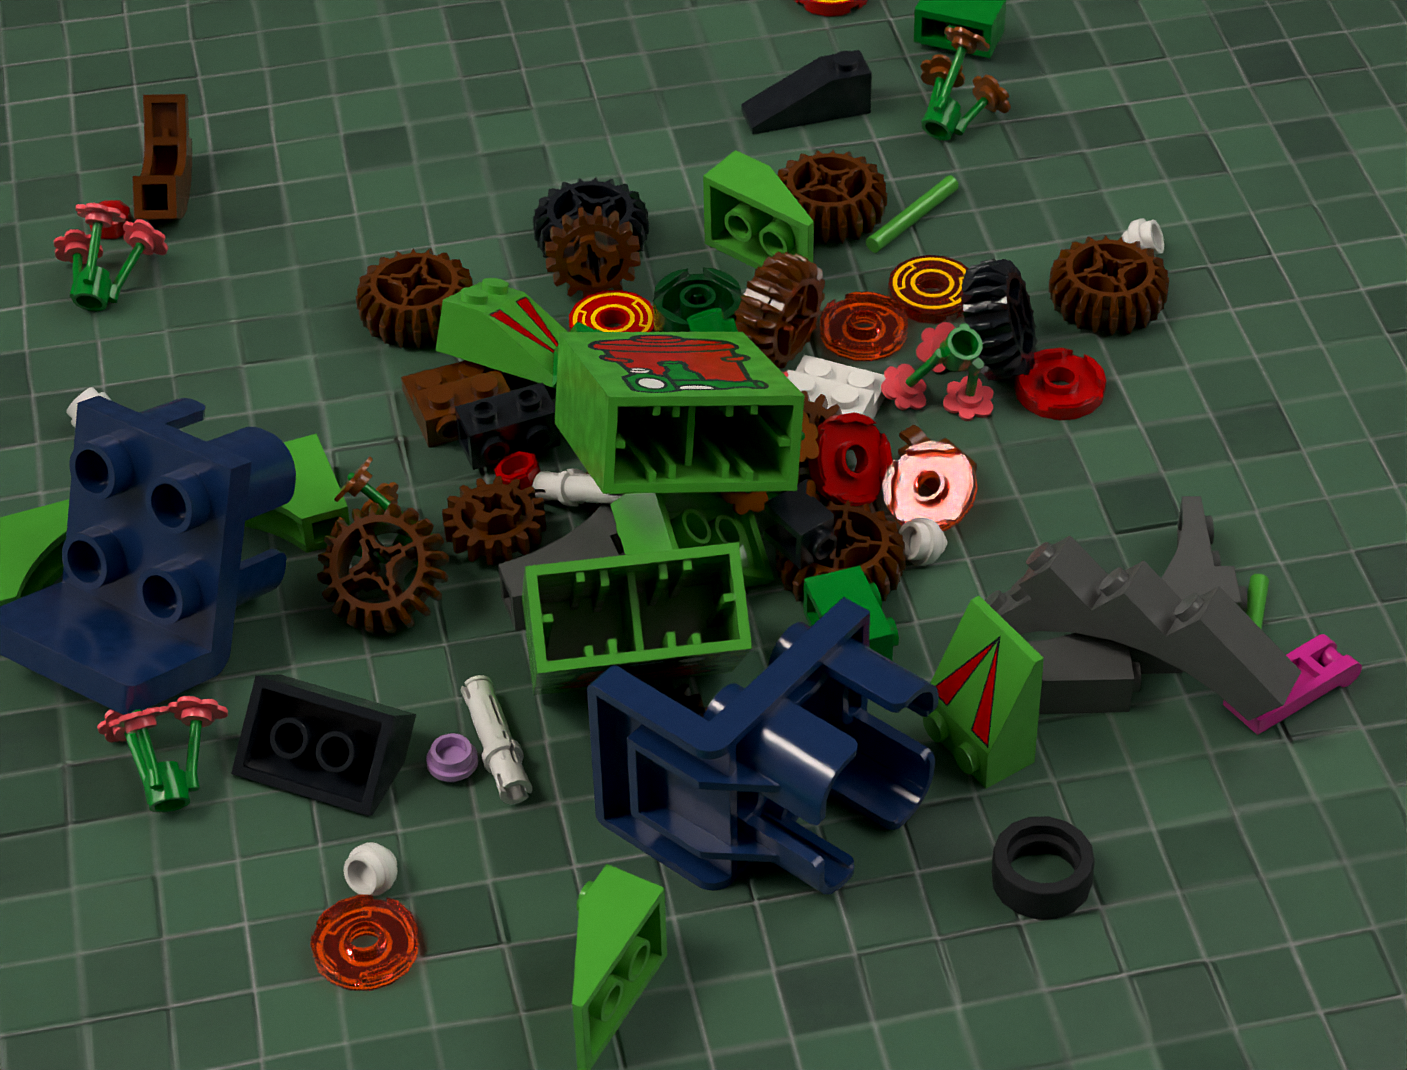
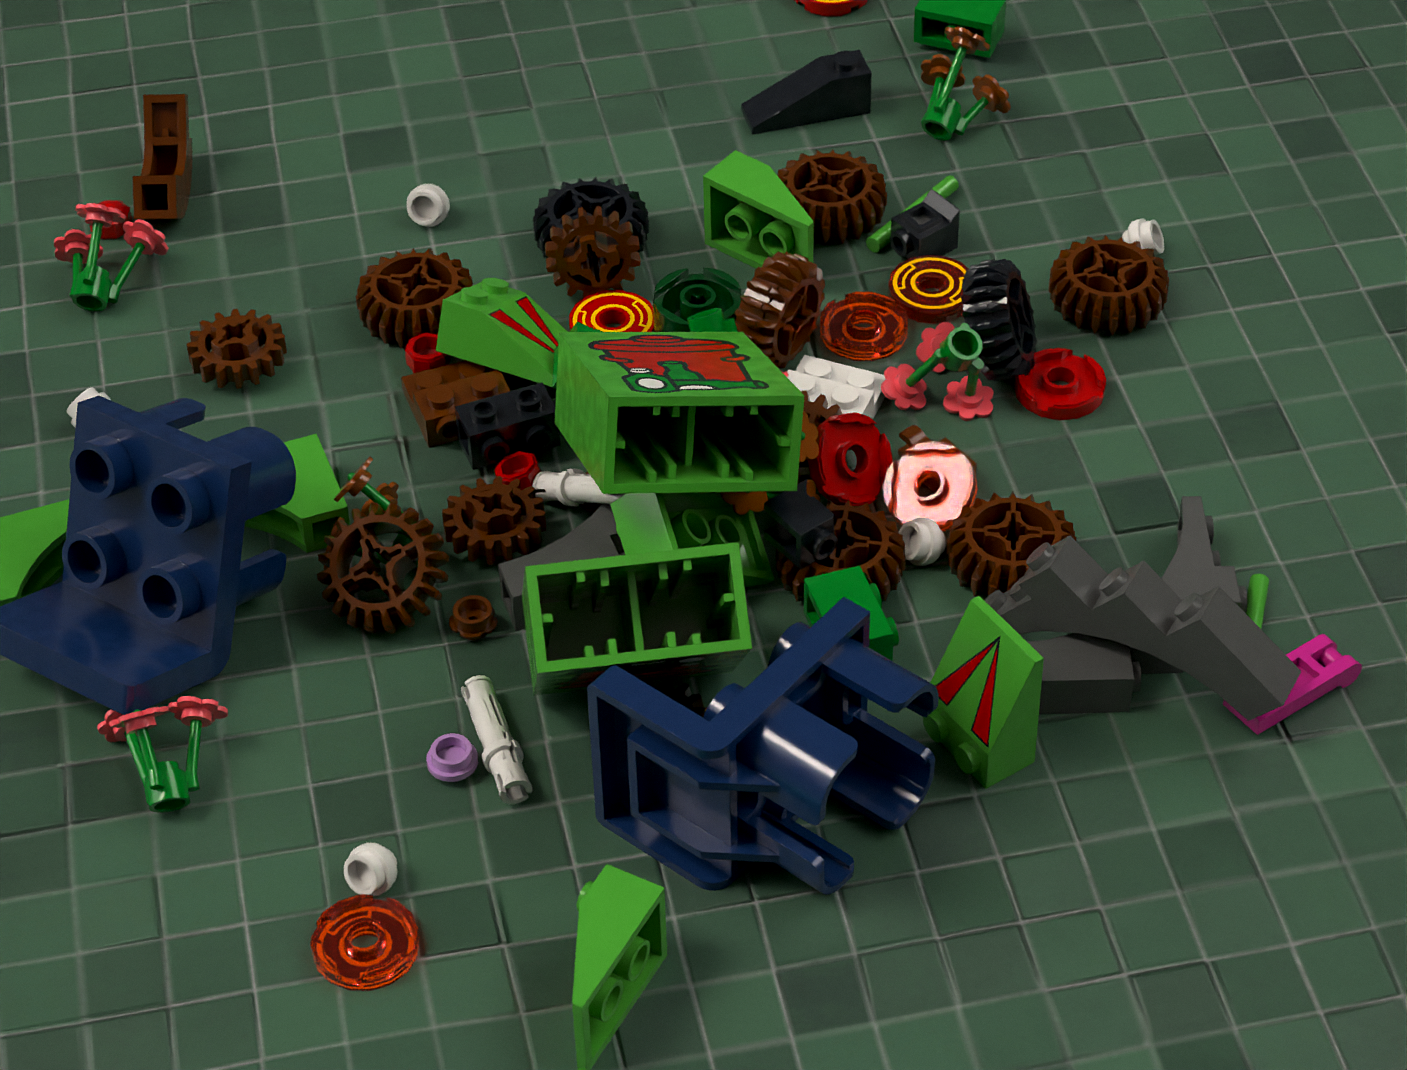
(236, 348): none -> reddish brown gear
(321, 743): black slope -> none
(422, 353): none -> red tile
(428, 205): none -> white plate
(473, 617): none -> reddish brown plate
(926, 228): none -> black window
(984, 536): none -> reddish brown gear
(1036, 898): black tyre -> none

